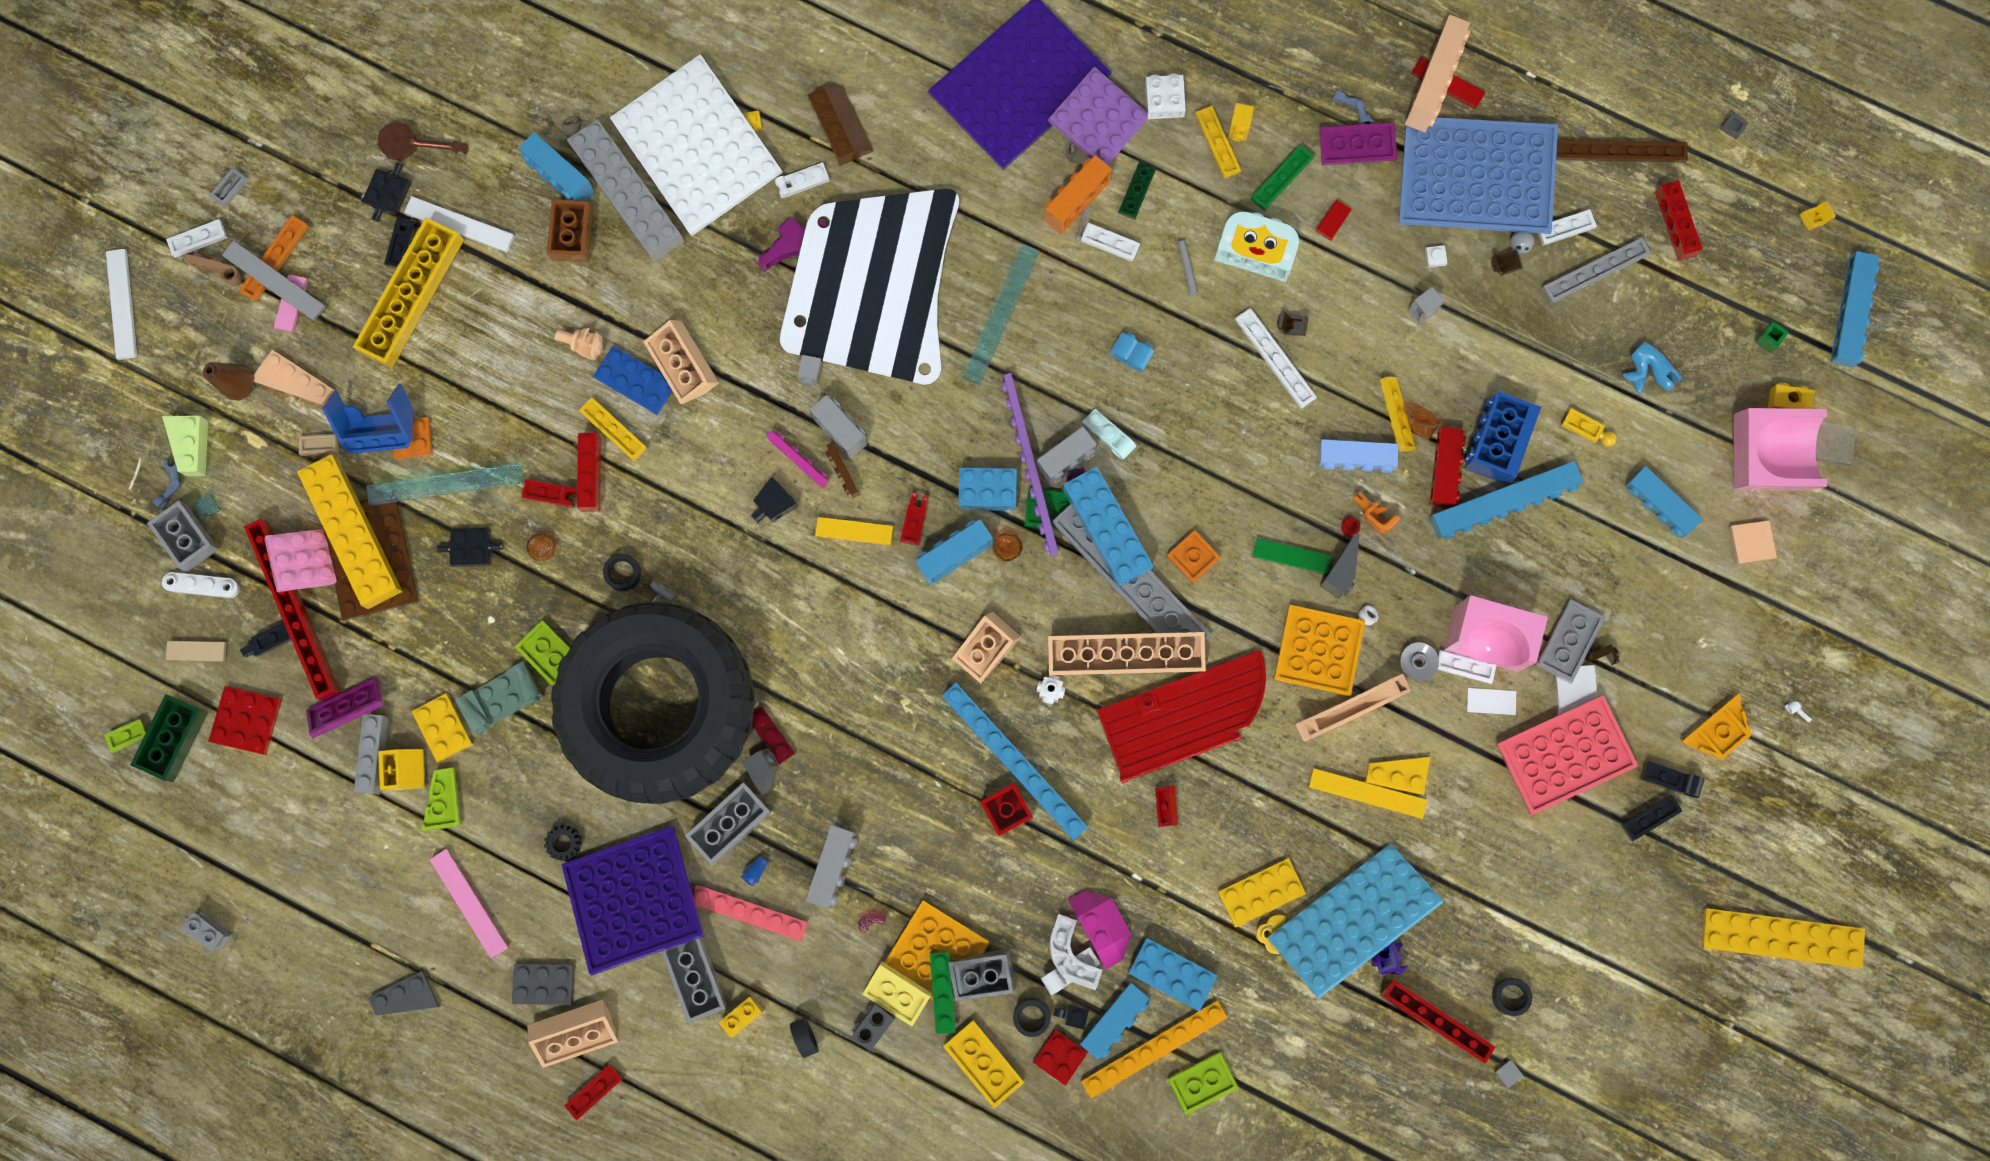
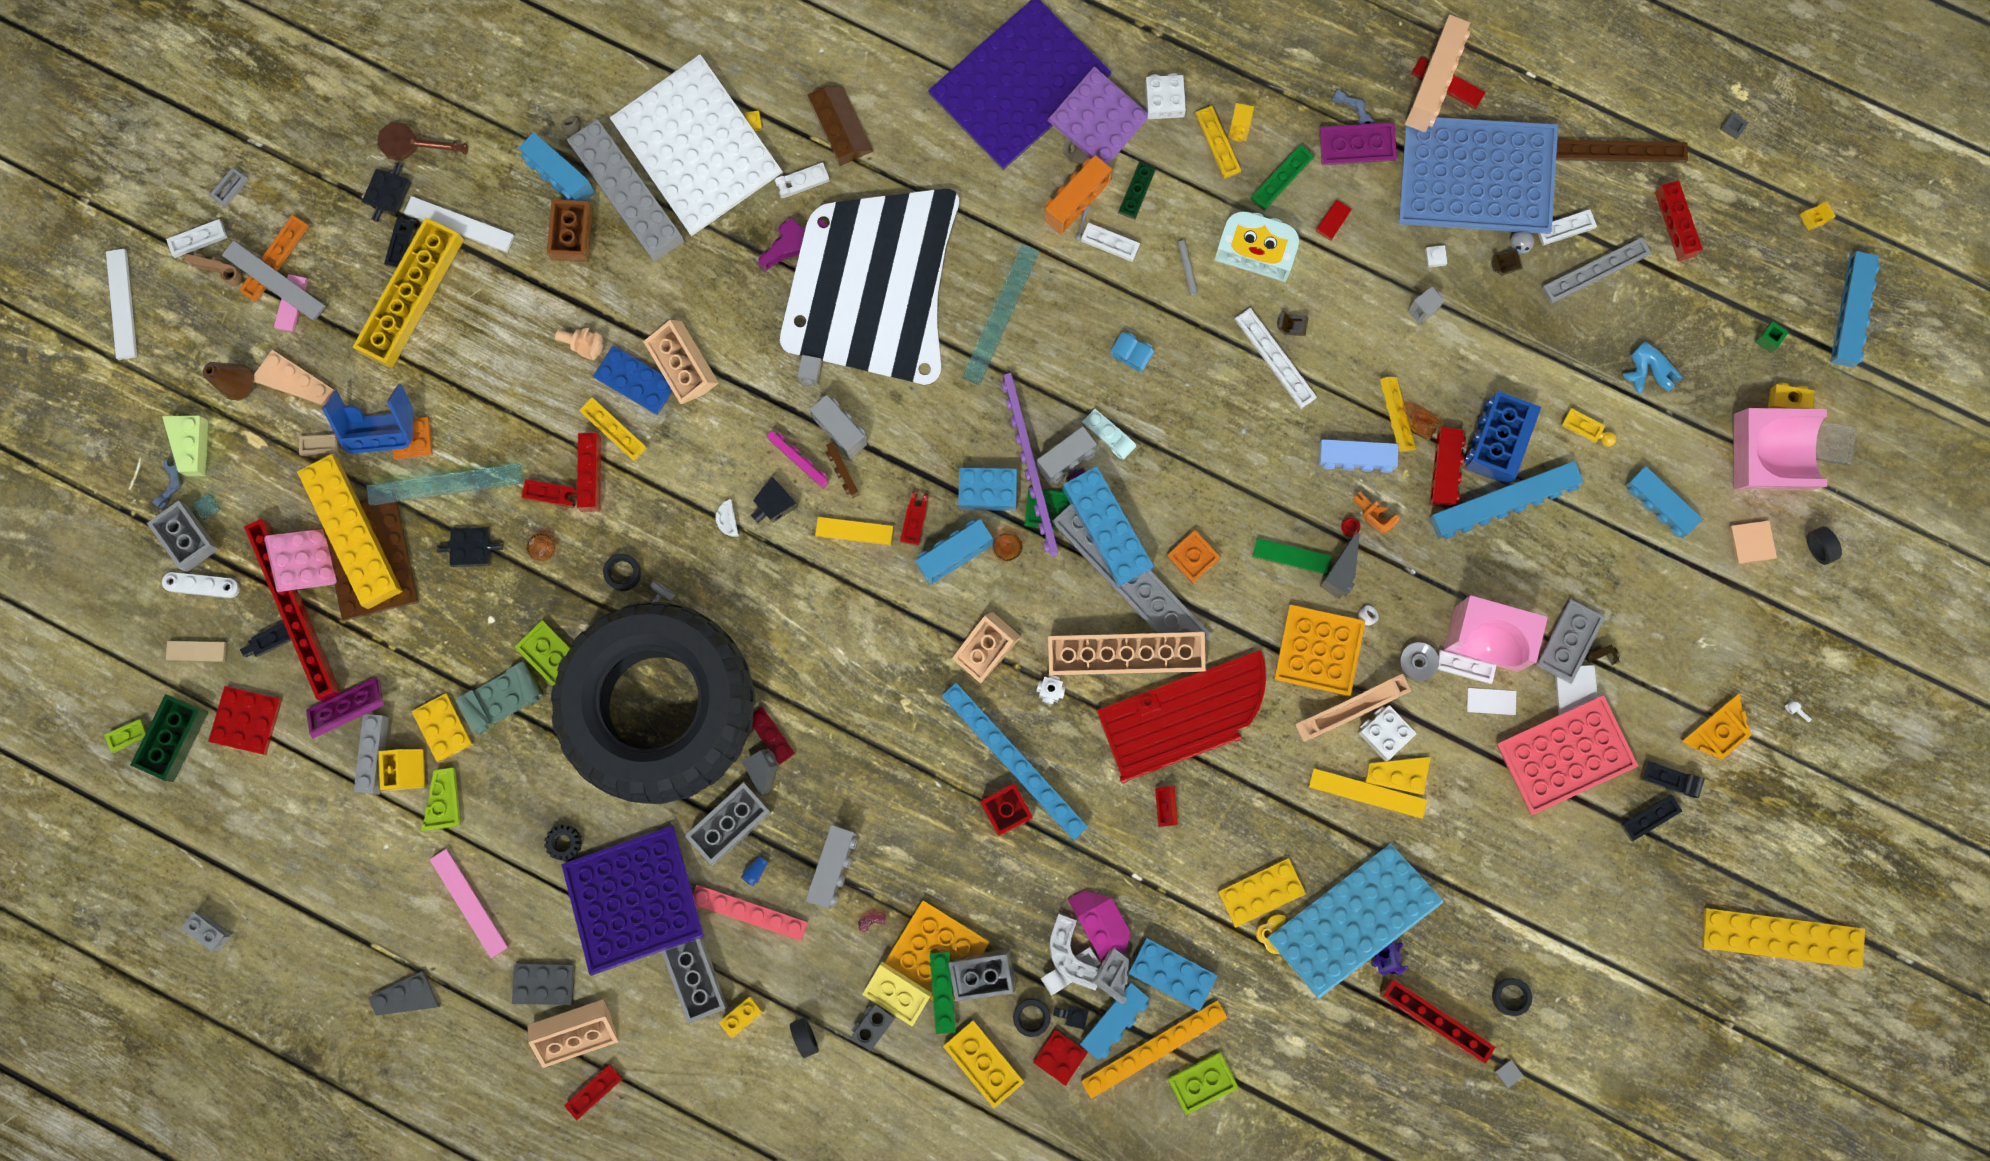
(726, 519): none -> white plate
(1113, 975): none -> light grey wing
(1386, 732): none -> white brick
(1824, 545): none -> black tyre

